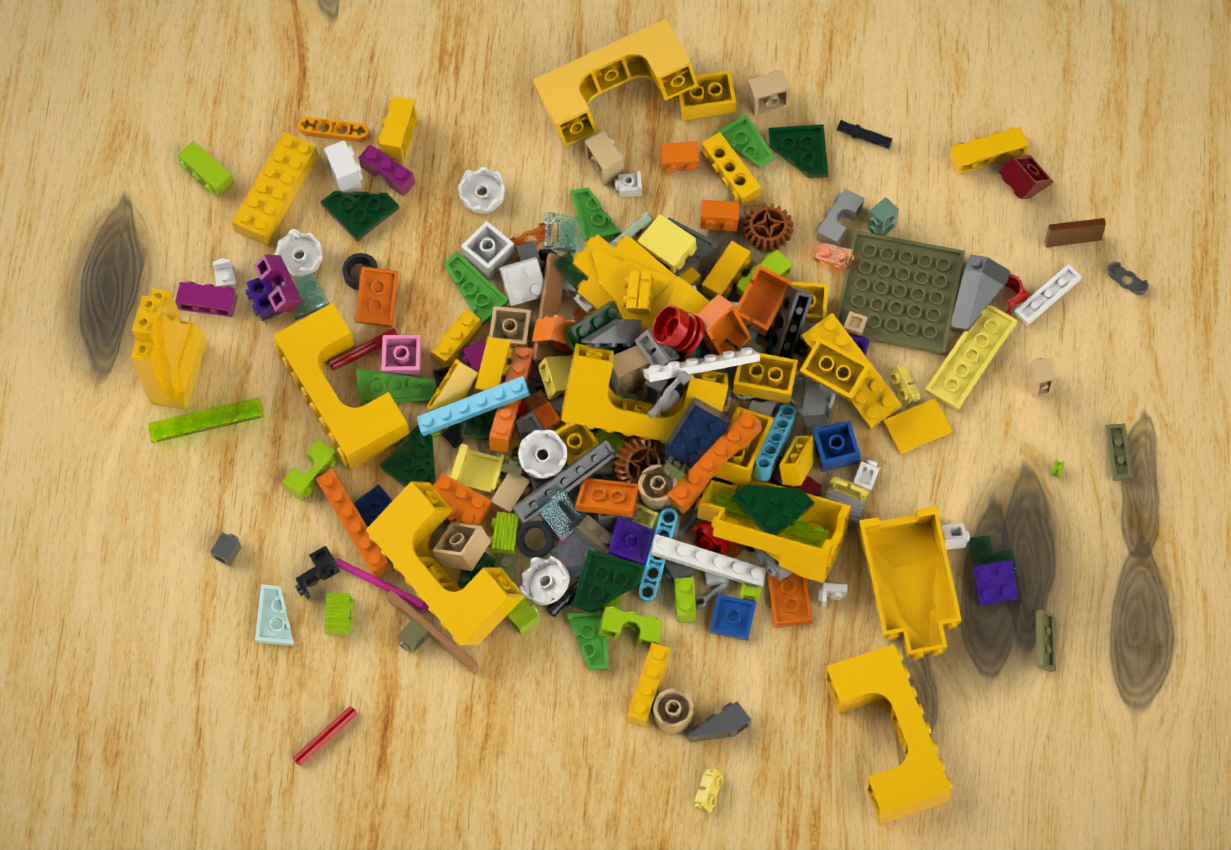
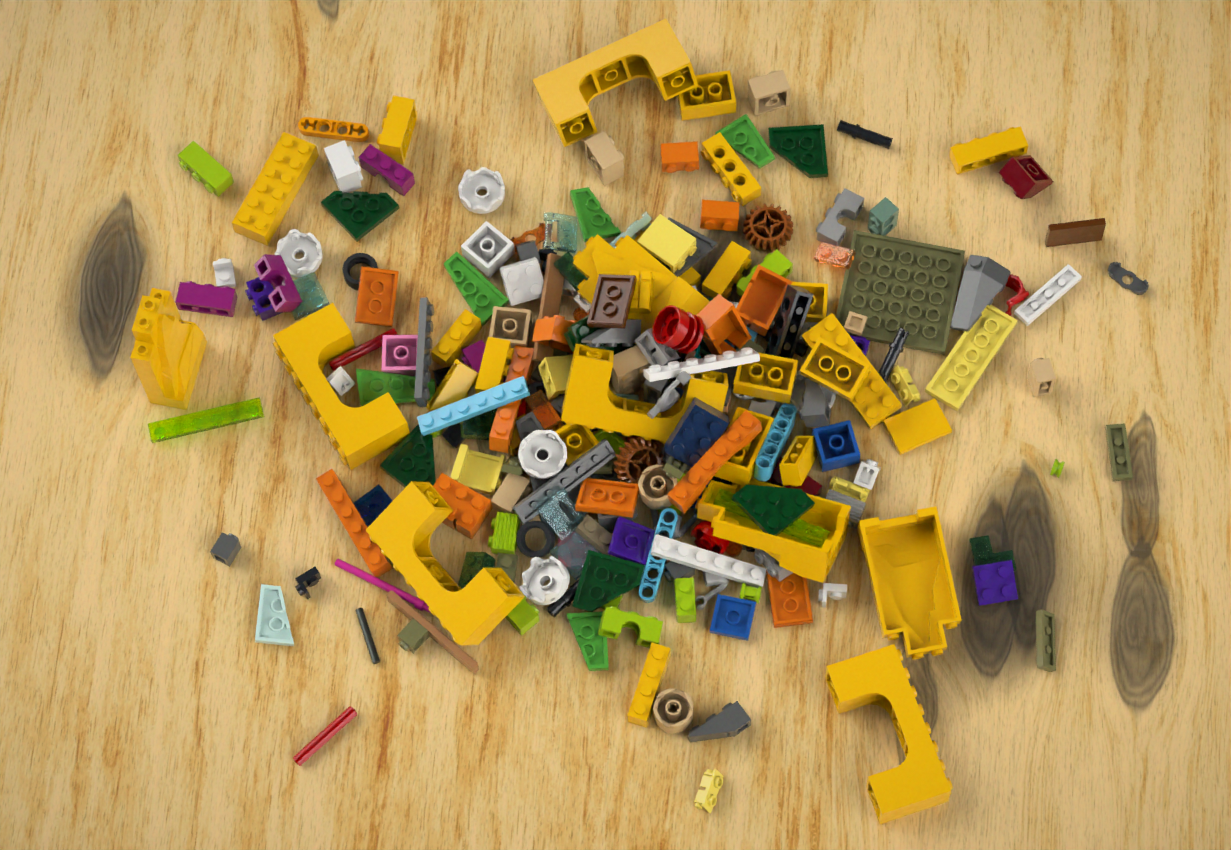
(302, 483): lime arch -> none
(324, 563): black bracket -> none
(338, 613): lime brick -> none
(340, 381): none -> white bracket
(367, 635): none -> pearl dark grey bar
(423, 358): none -> dark grey plate
(461, 546): tan brick -> none
(612, 301): none -> reddish brown tile
(629, 184): white brick -> none
(646, 516): light yellow plate -> none
(896, 348): none -> black pin
(955, 536): white brick -> none

